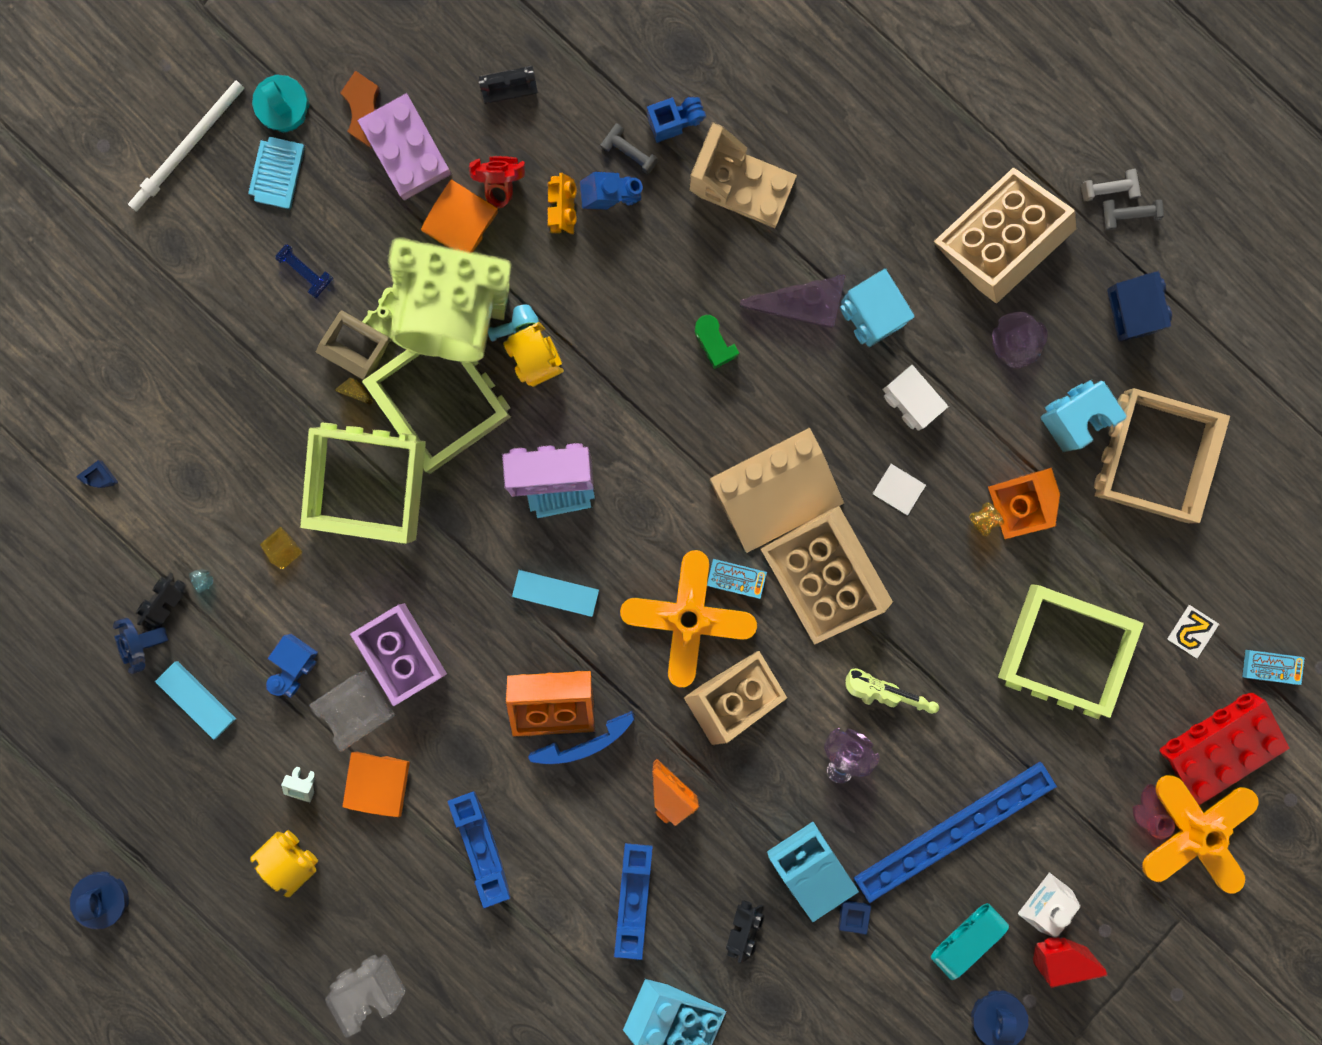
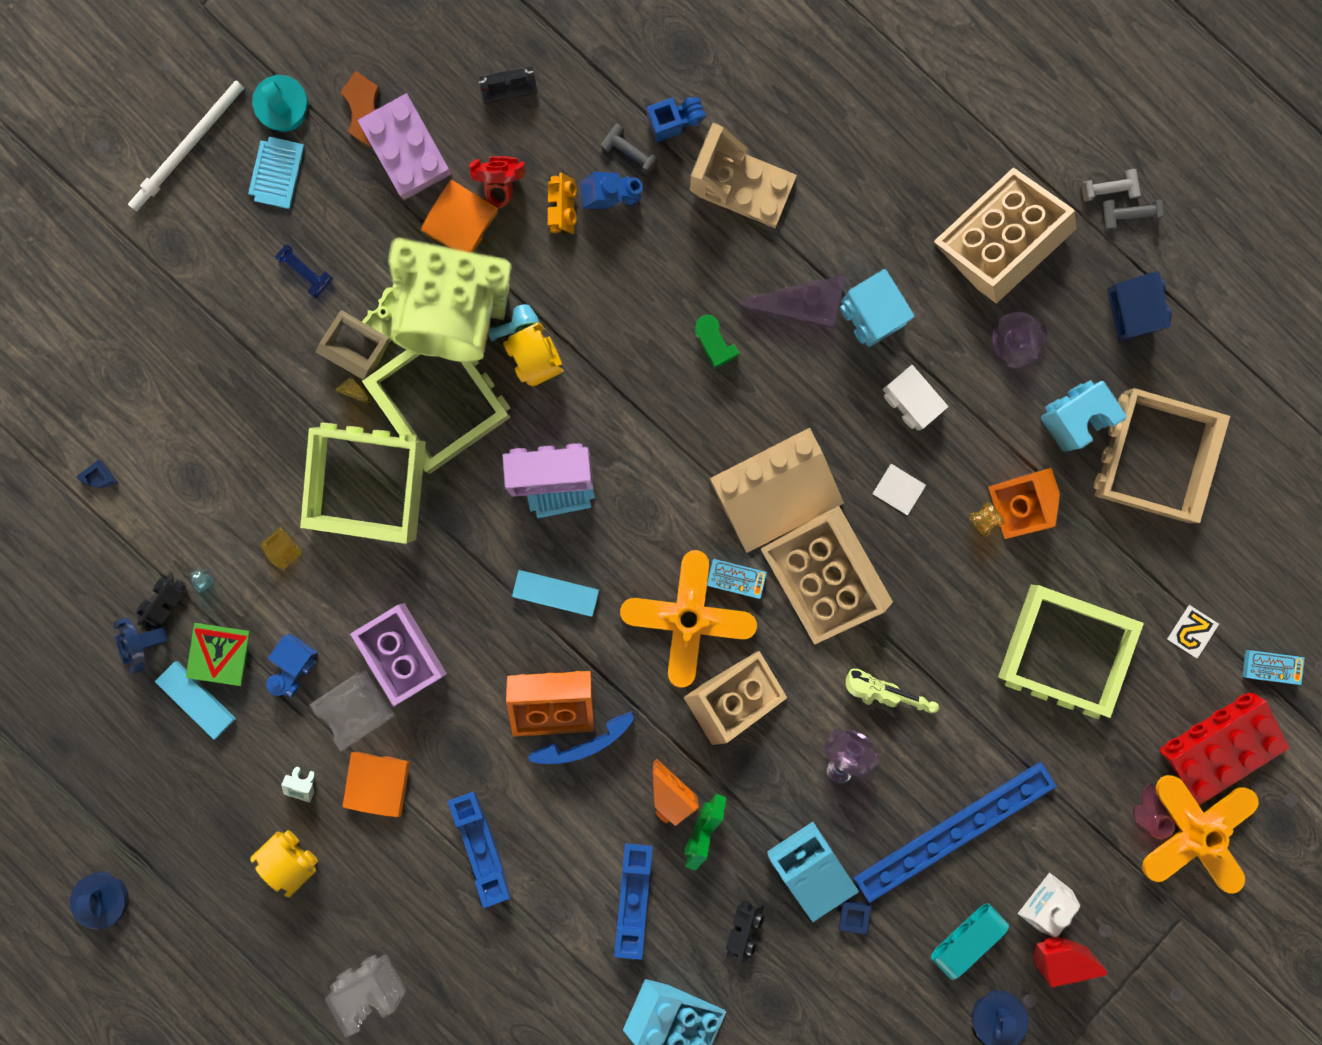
(218, 654): none -> bright green piece
(708, 820): none -> green plate

